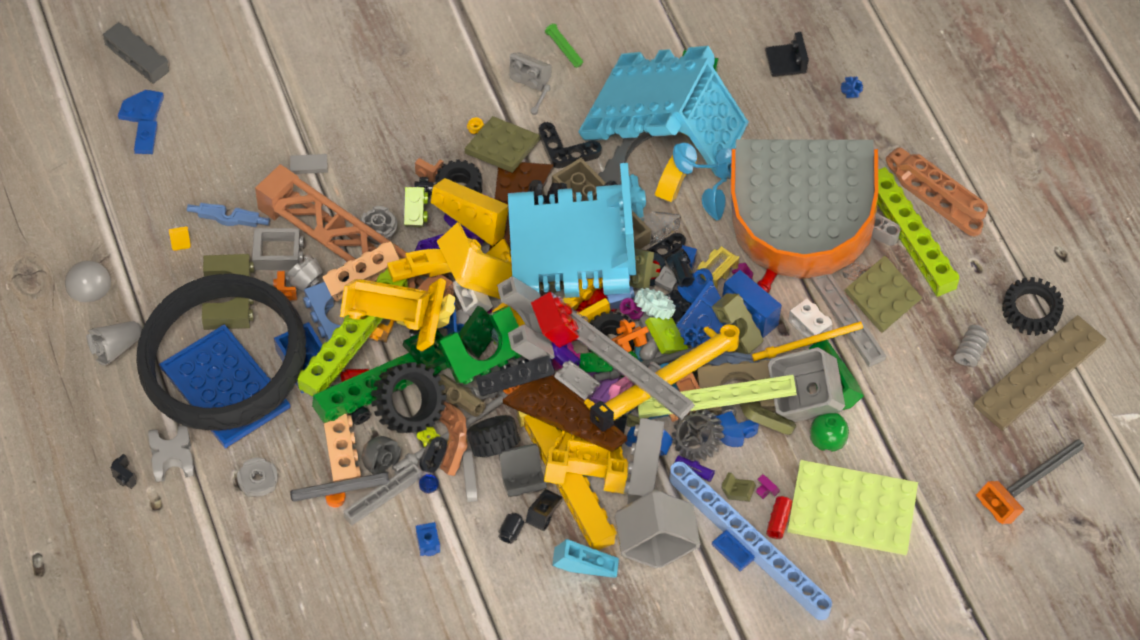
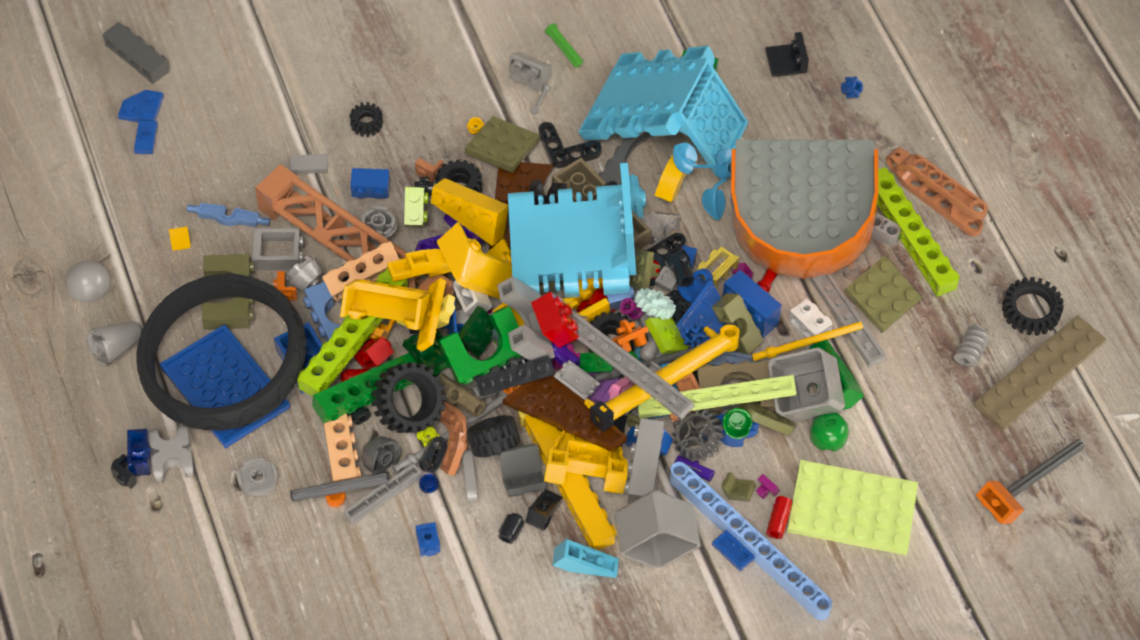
(138, 452): none -> clear blue brick
(366, 111): none -> black tyre
(370, 183): none -> blue brick
(373, 352): none -> red brick
(737, 423): none -> green hair

